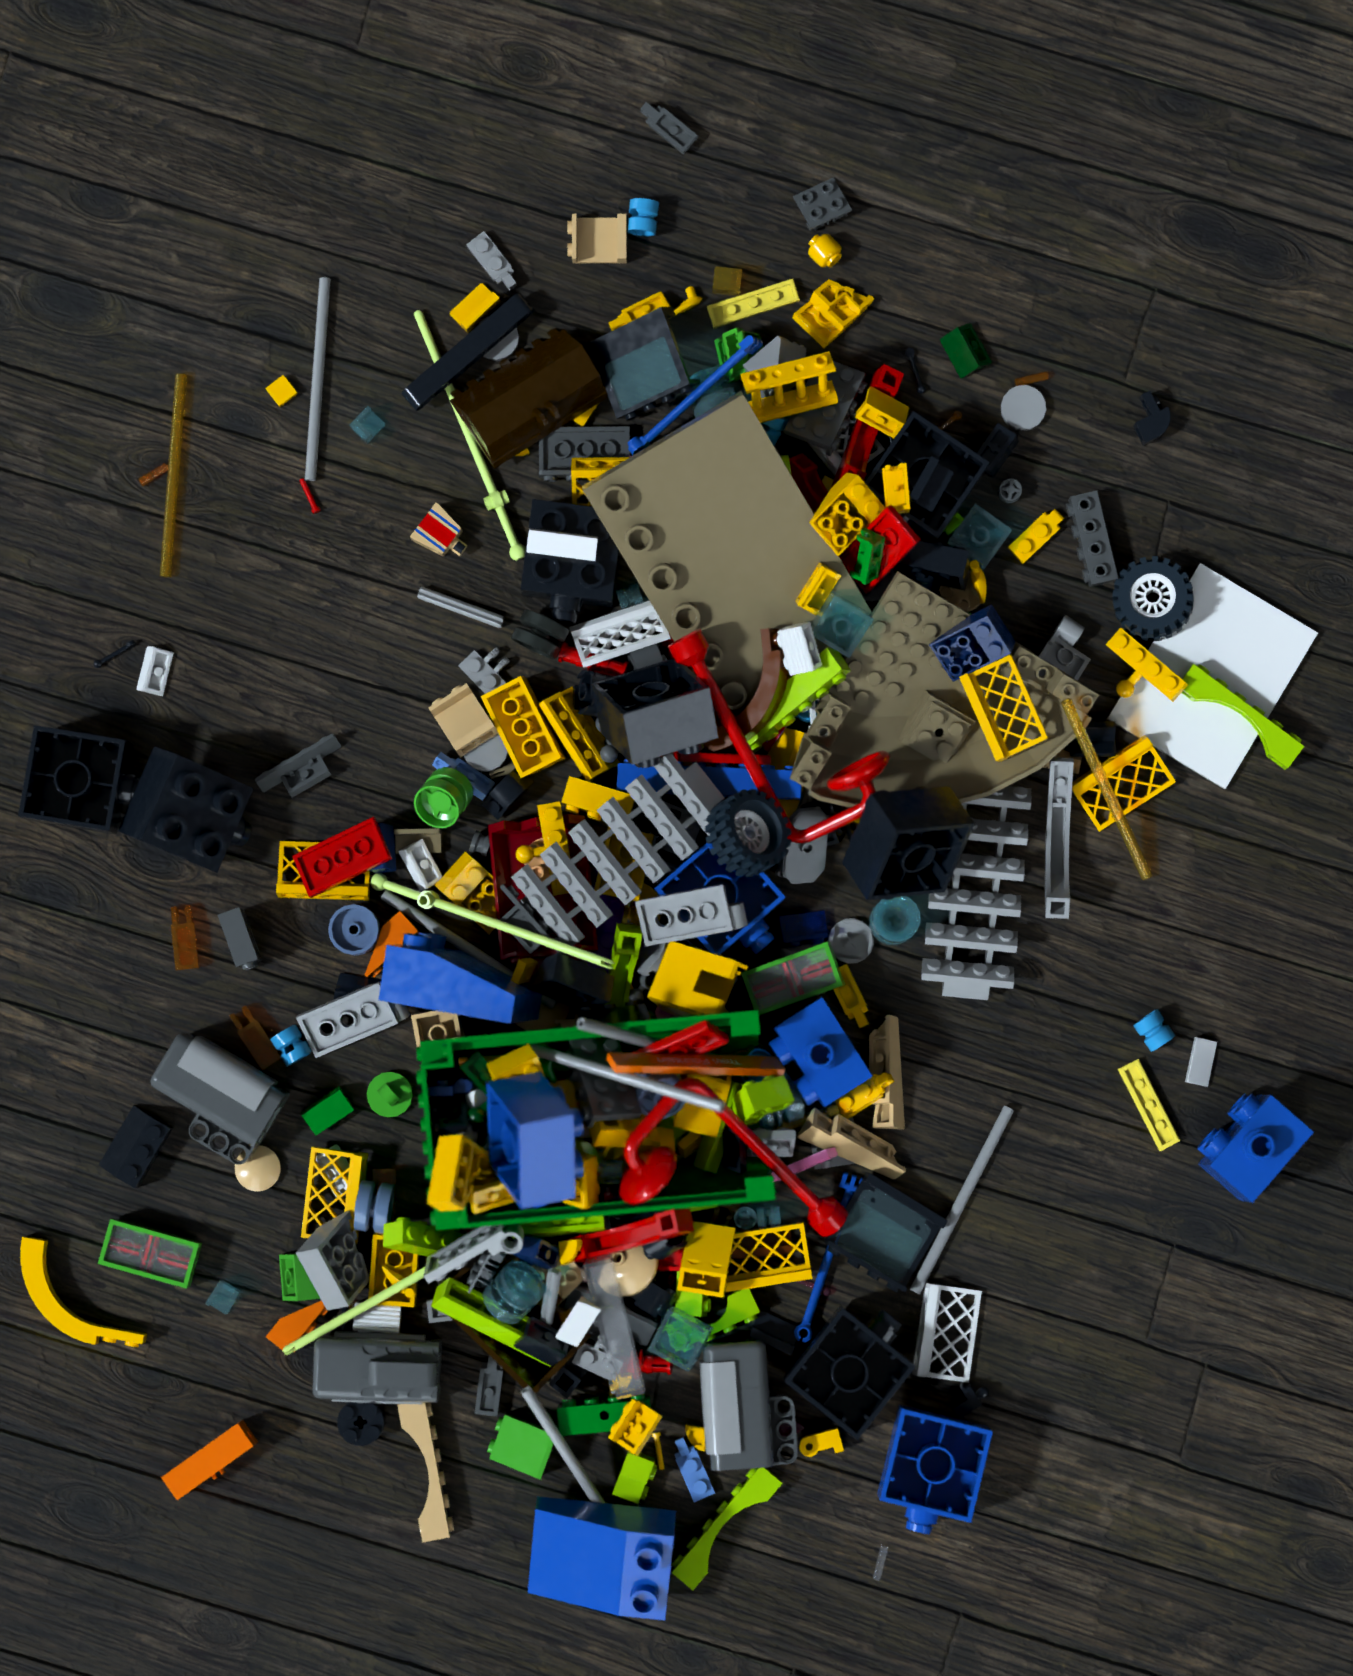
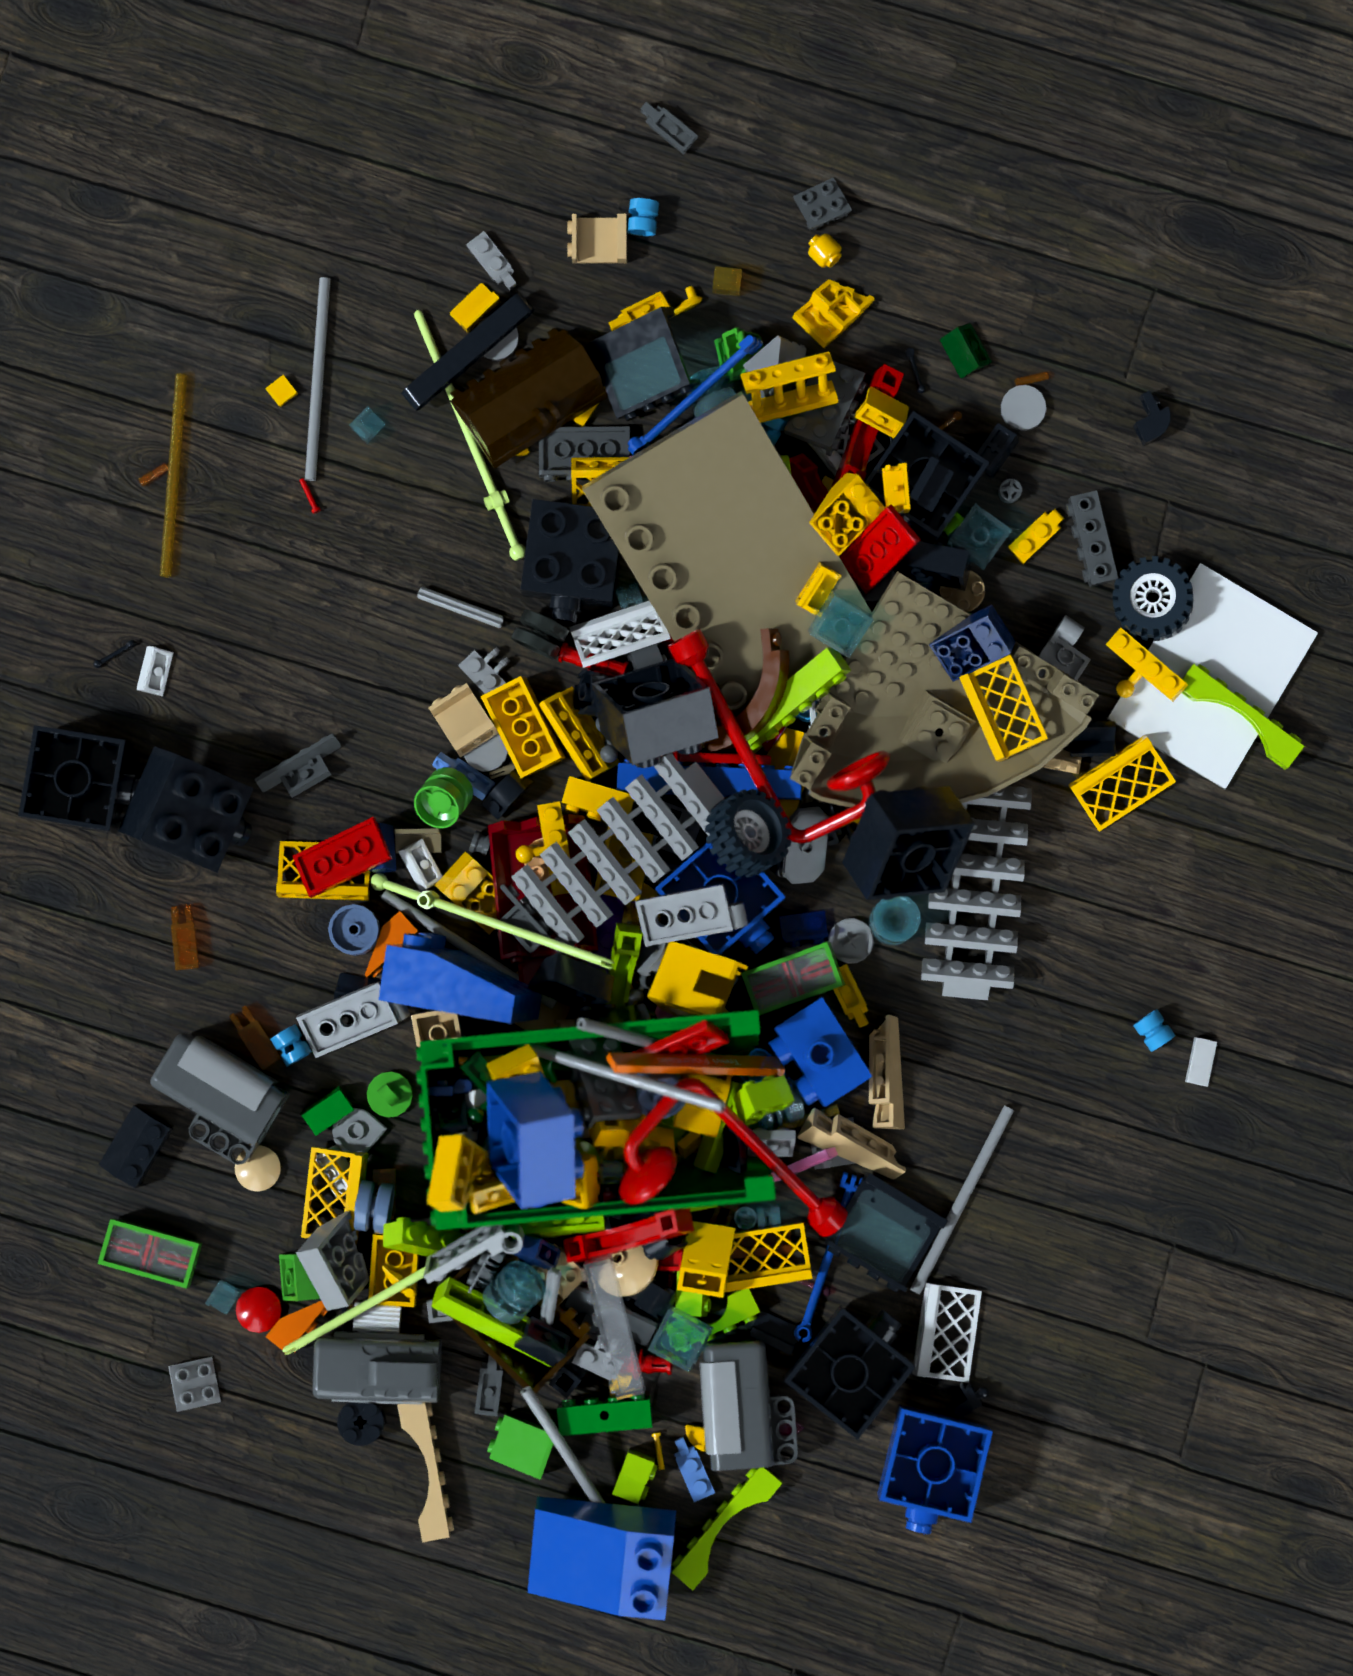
(52, 1308): yellow arch -> none
(194, 1384): none -> light grey hinge
(209, 1460): orange brick -> none
(240, 938): dark grey brick -> none
(258, 1309): none -> red dish
(357, 1131): none -> light grey tile
(439, 533): torso -> none
(524, 970): yellow tile -> none
(562, 544): white tile -> none
(569, 1250): yellow tile -> none
(578, 1322): white slope -> none
(635, 1426): yellow bracket -> none
(753, 303): light yellow tile -> none
(799, 648): white brick -> none
(822, 1440): yellow leg -> none
(864, 1095): yellow hinge -> none
(869, 556): green hinge -> none
(880, 1563): clear piece -> none
(978, 580): yellow bar -> none
(1057, 838): light grey arch -> none
(1106, 788): clear yellow piece -> none
(1149, 1105): light yellow tile -> none
(1254, 1146): blue brick -> none

